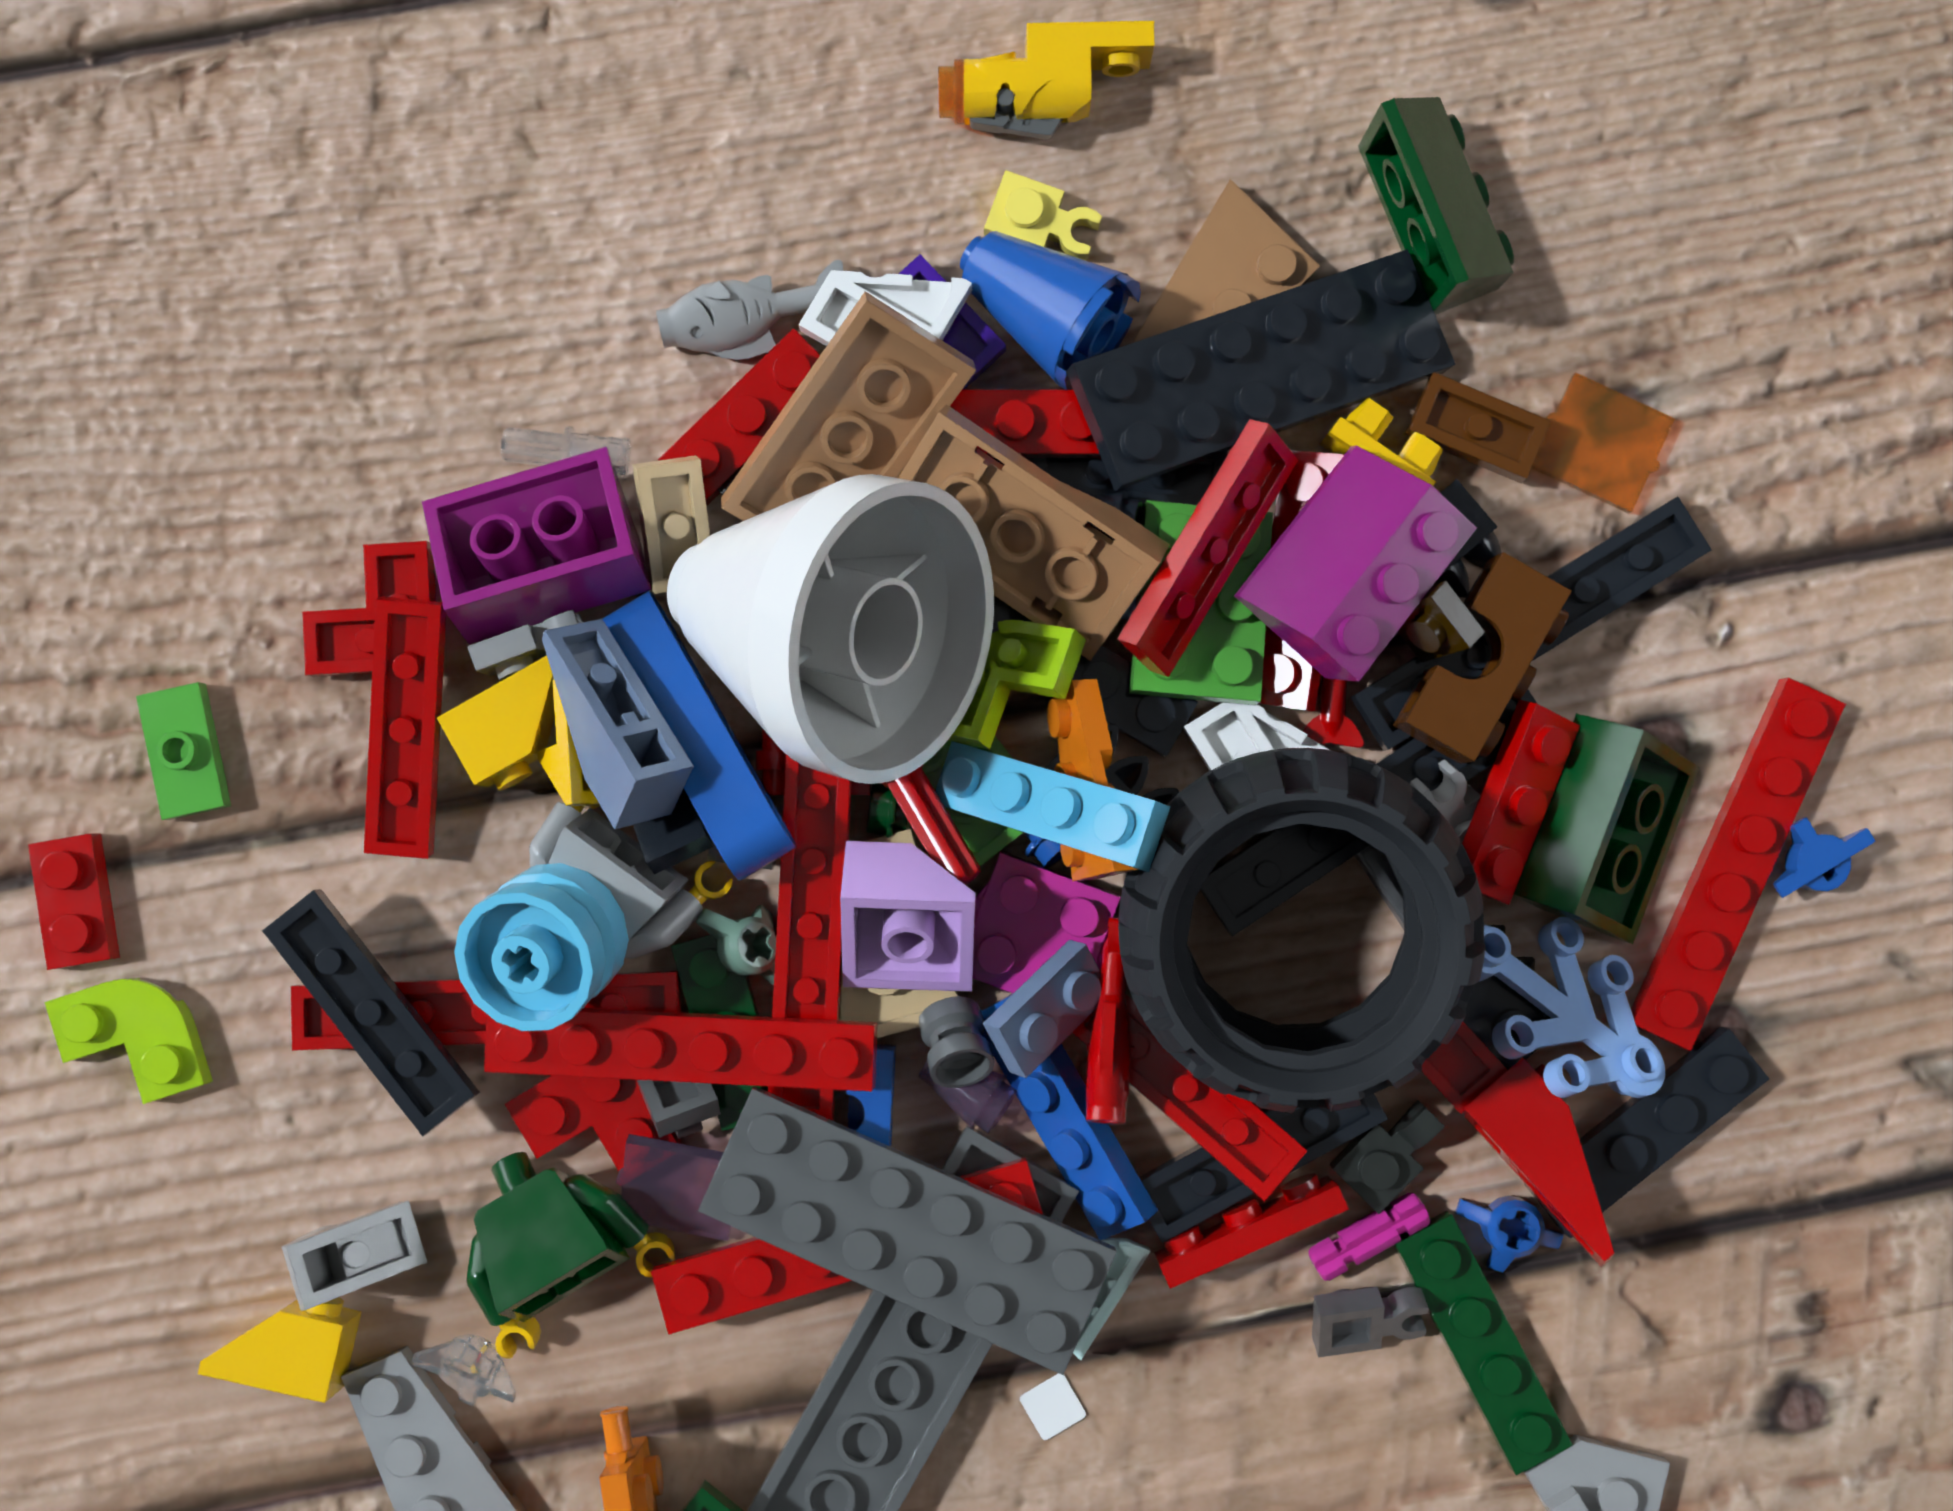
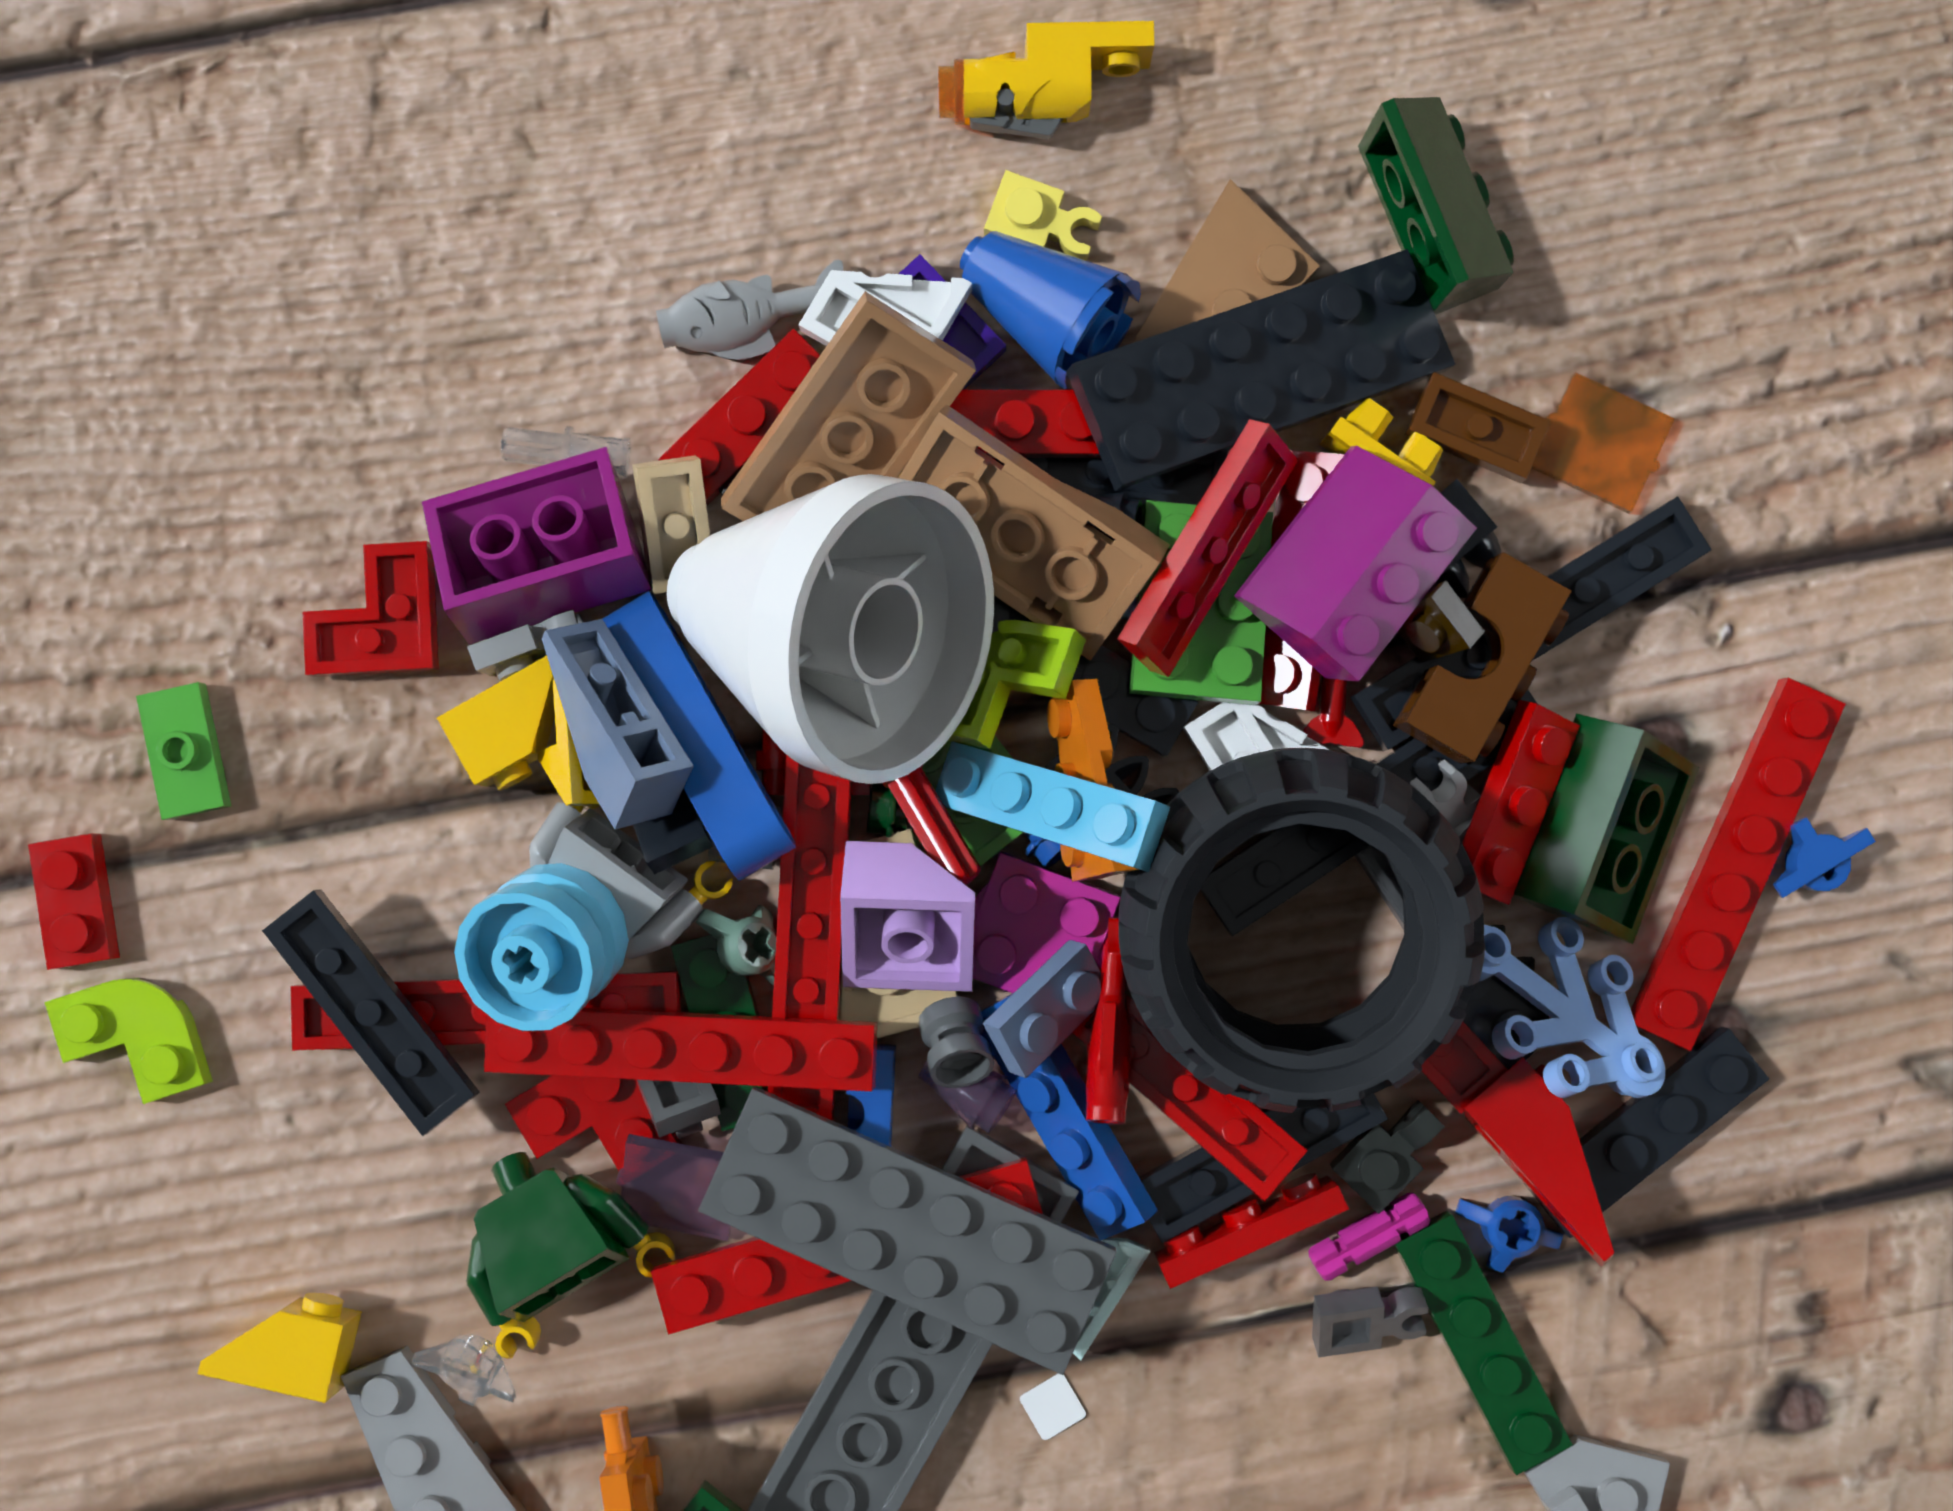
(353, 1254): light grey slope -> none
(404, 727): red plate -> none

